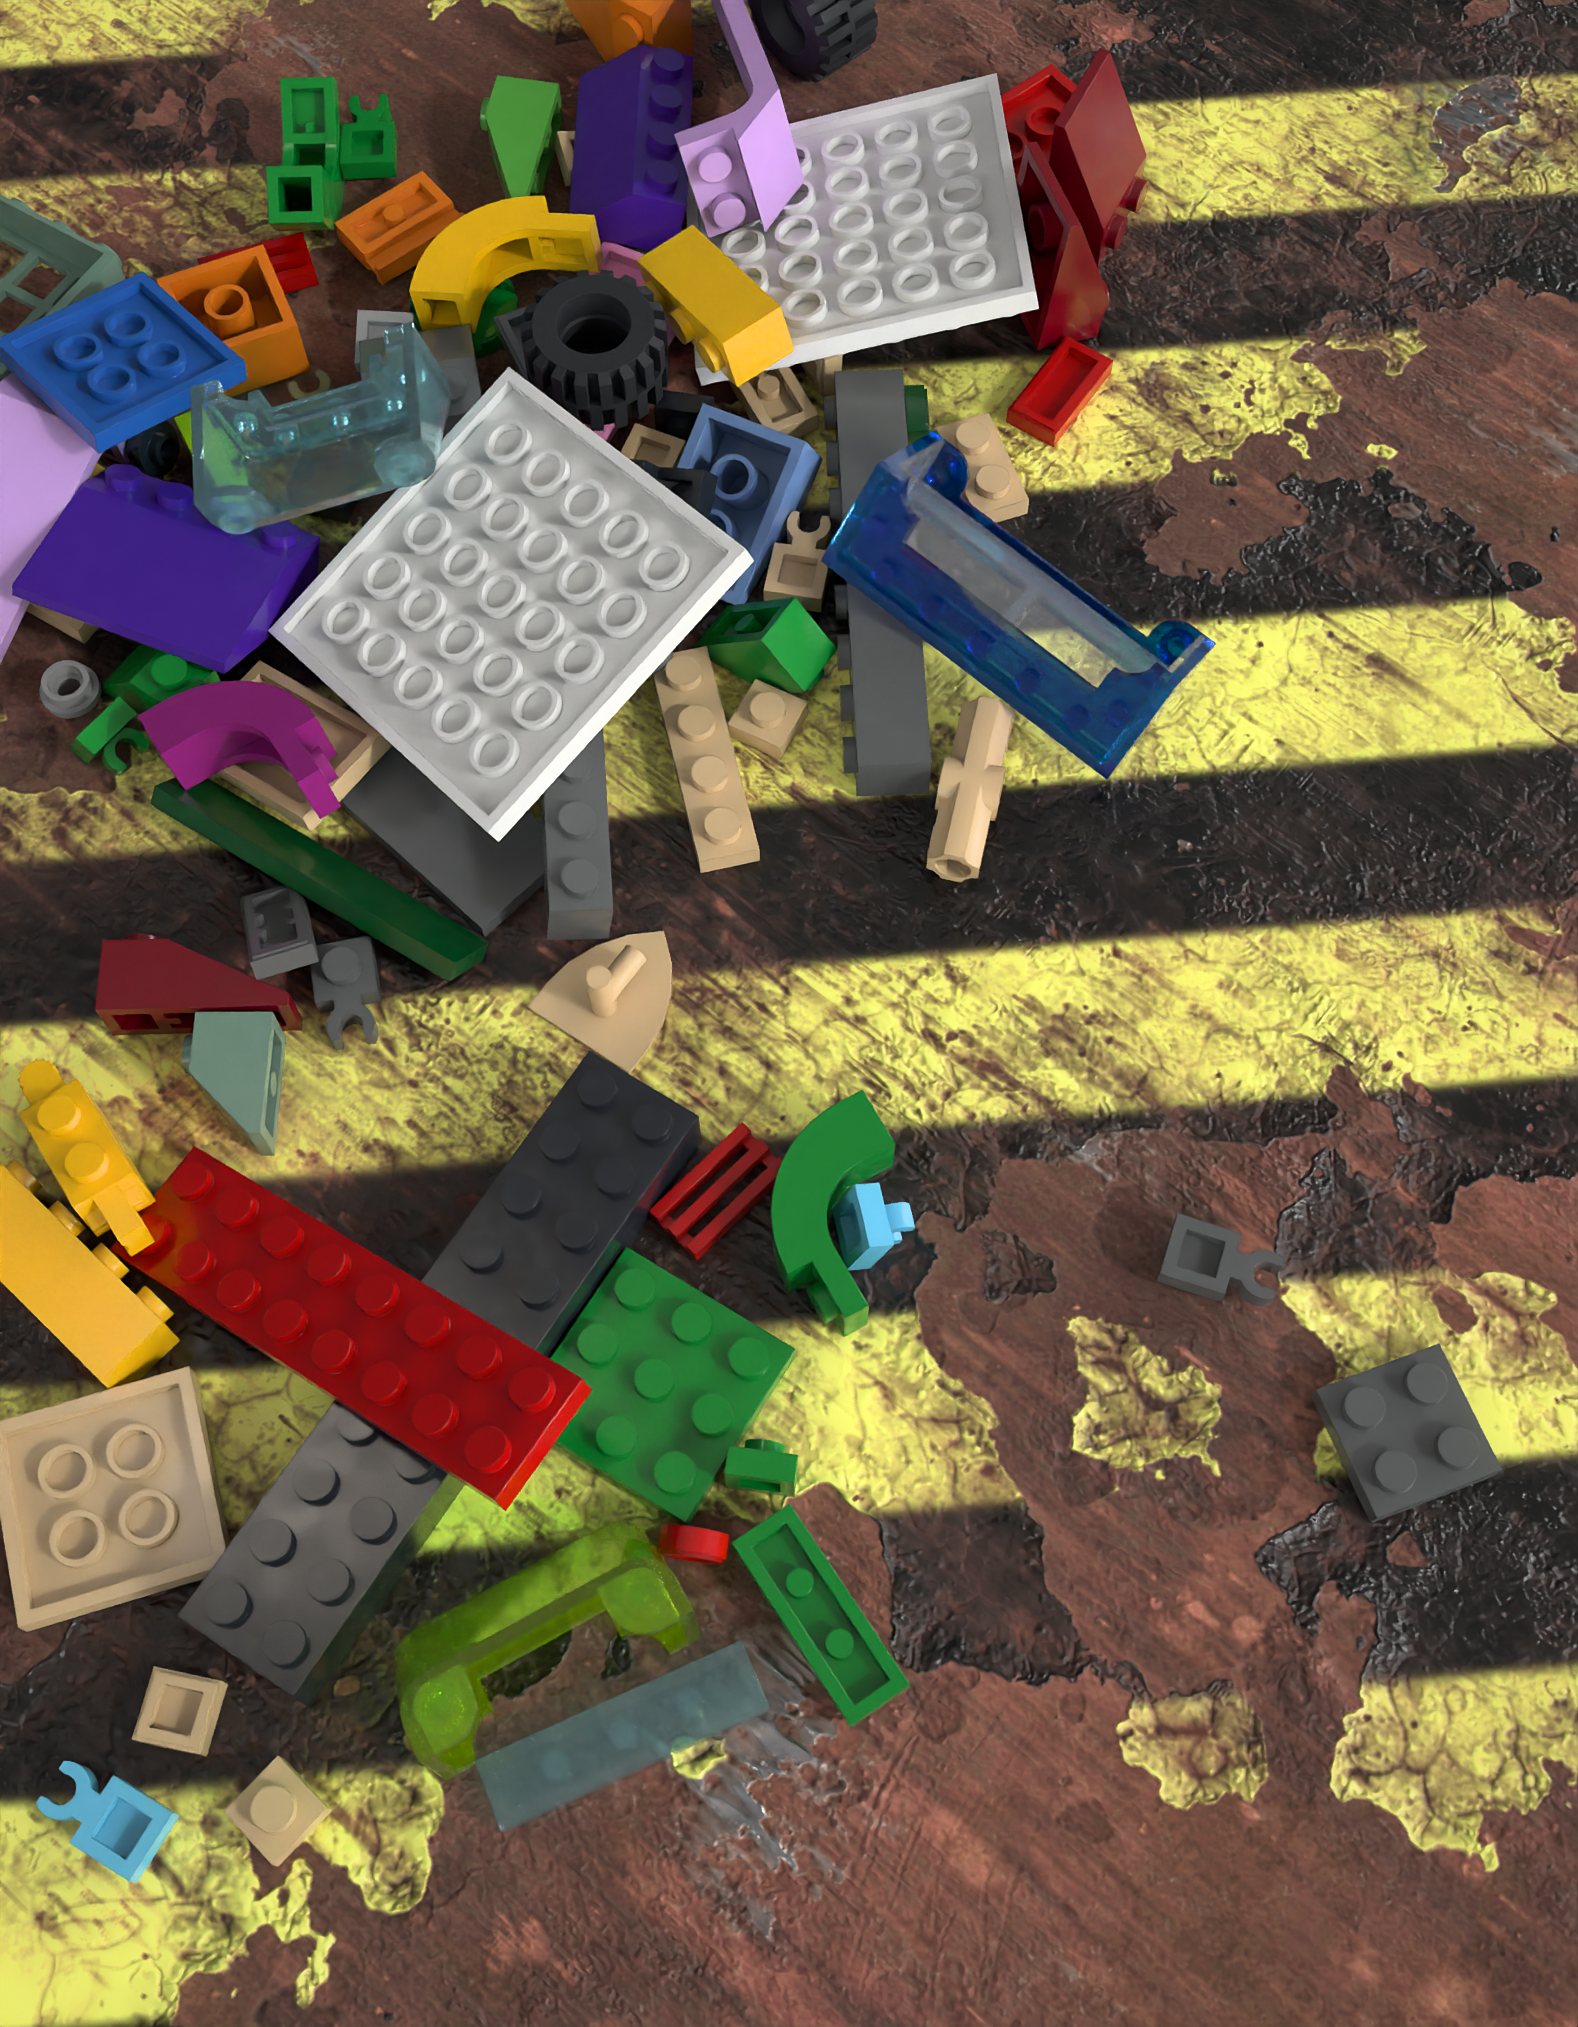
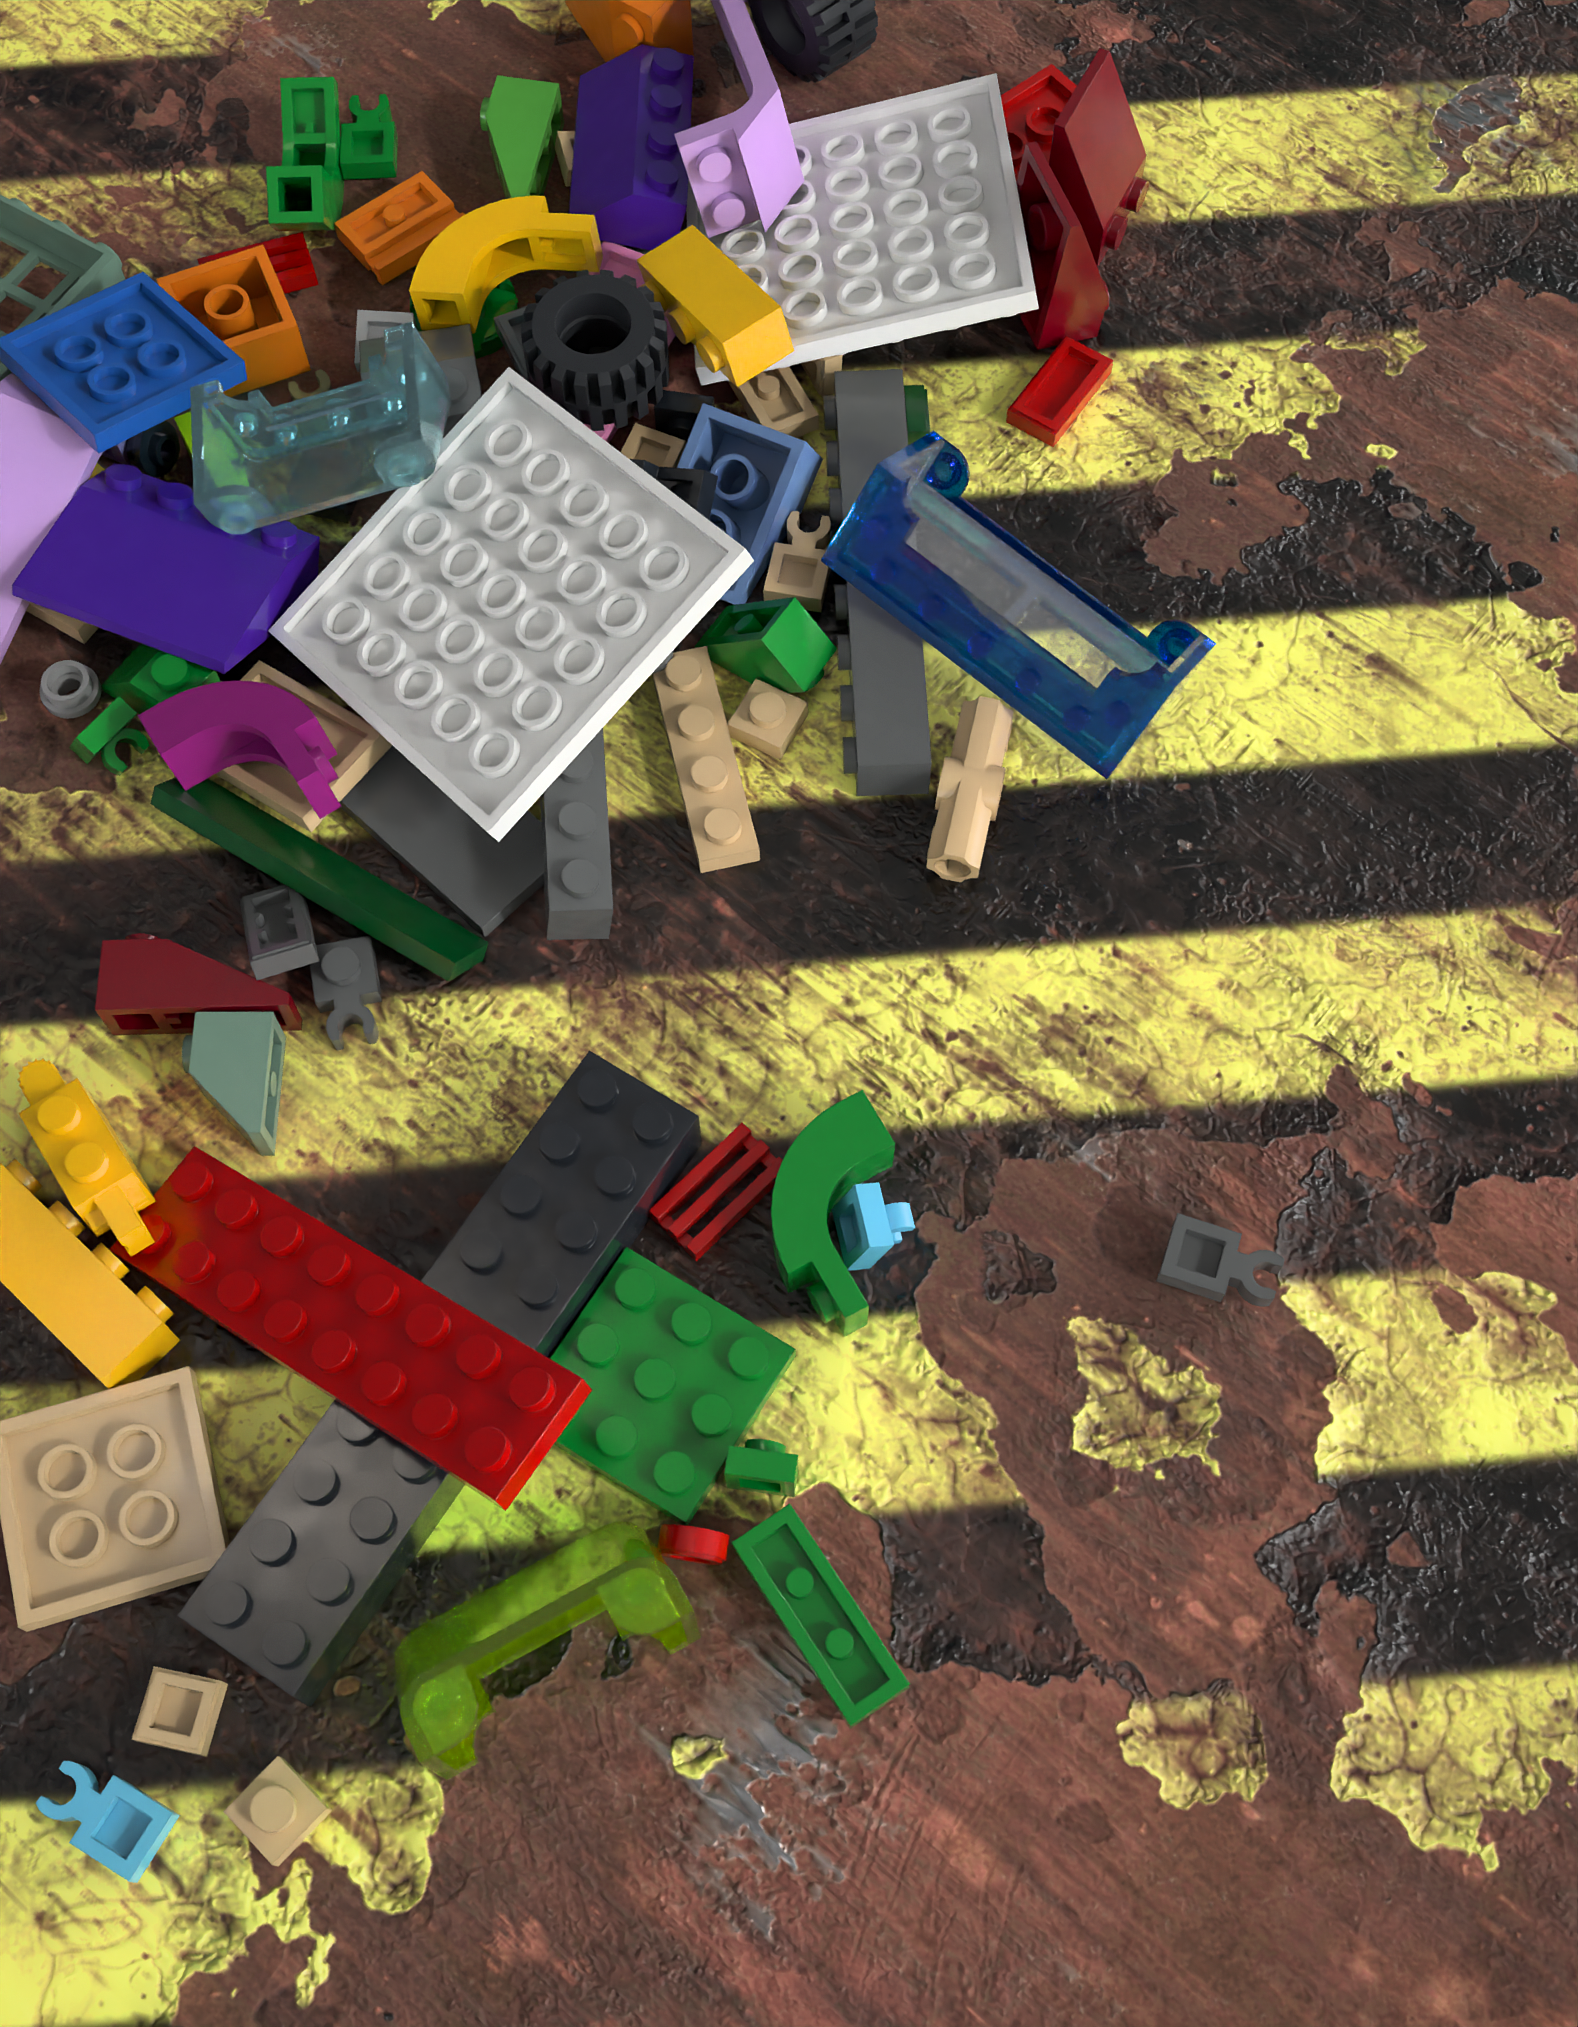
(612, 997): tan shield -> none
(621, 1736): clear light blue tile -> none
(993, 479): tan plate -> none
(1405, 1433): dark grey plate -> none

